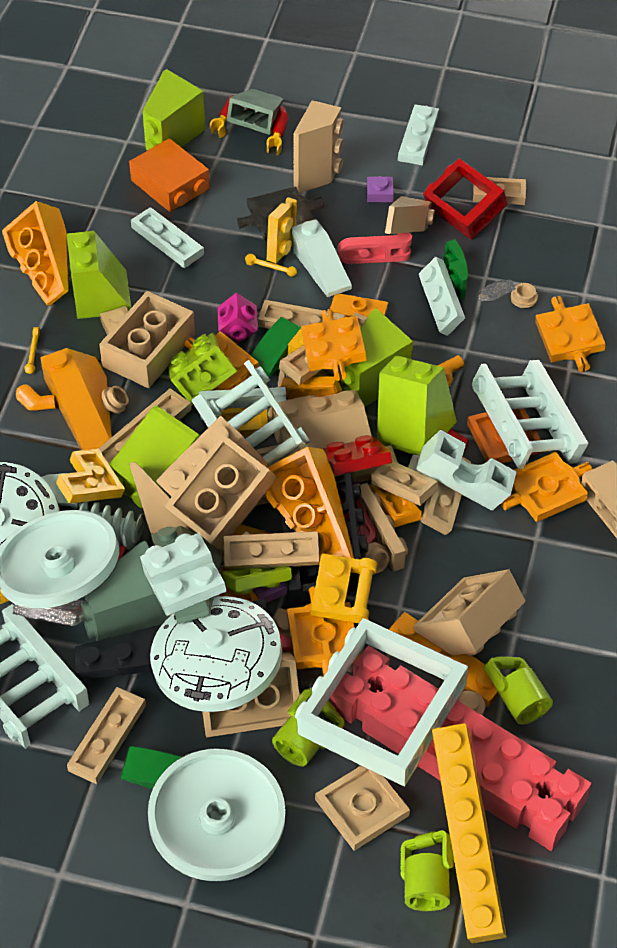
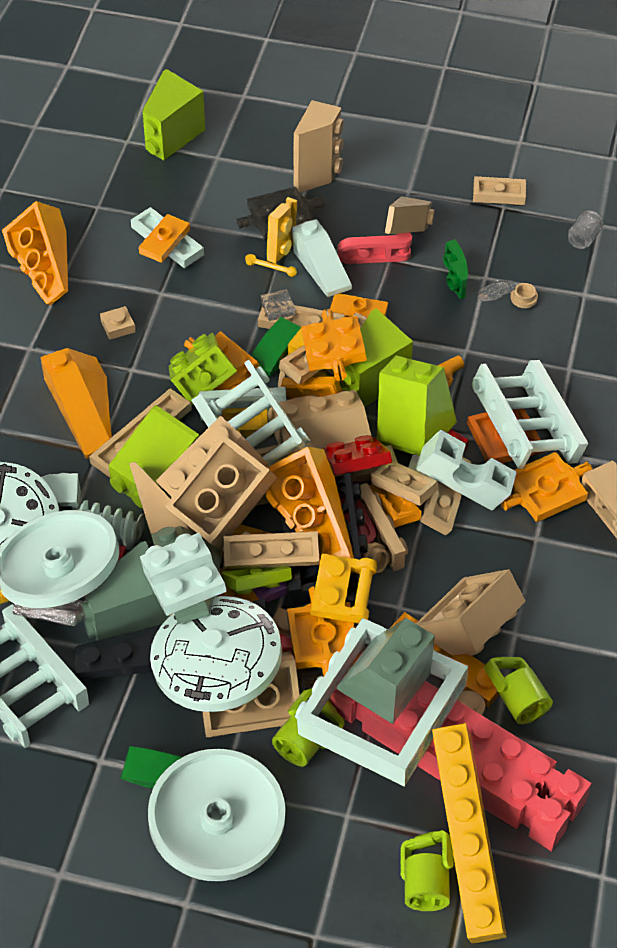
(30, 368): yellow hinge -> none
(32, 400): light orange arm -> none
(92, 480): yellow plate -> none
(96, 275): lime slope -> none
(106, 735): tan plate -> none
(115, 399): tan plate -> none
(147, 339): tan brick -> none
(164, 238): none -> light orange plate
(169, 175): orange brick -> none
(237, 318): dark pink brick -> none
(255, 111): sand green torso -> none
(277, 305): none -> clear tile
(362, 806): tan plate -> none
(380, 189): medium lavender plate -> none
(391, 670): none -> sand green slope
(418, 134): light aqua plate -> none
(441, 296): light aqua plate -> none
(481, 214): red window -> none
(570, 333): light orange plate -> none
(585, 229): none -> clear brick

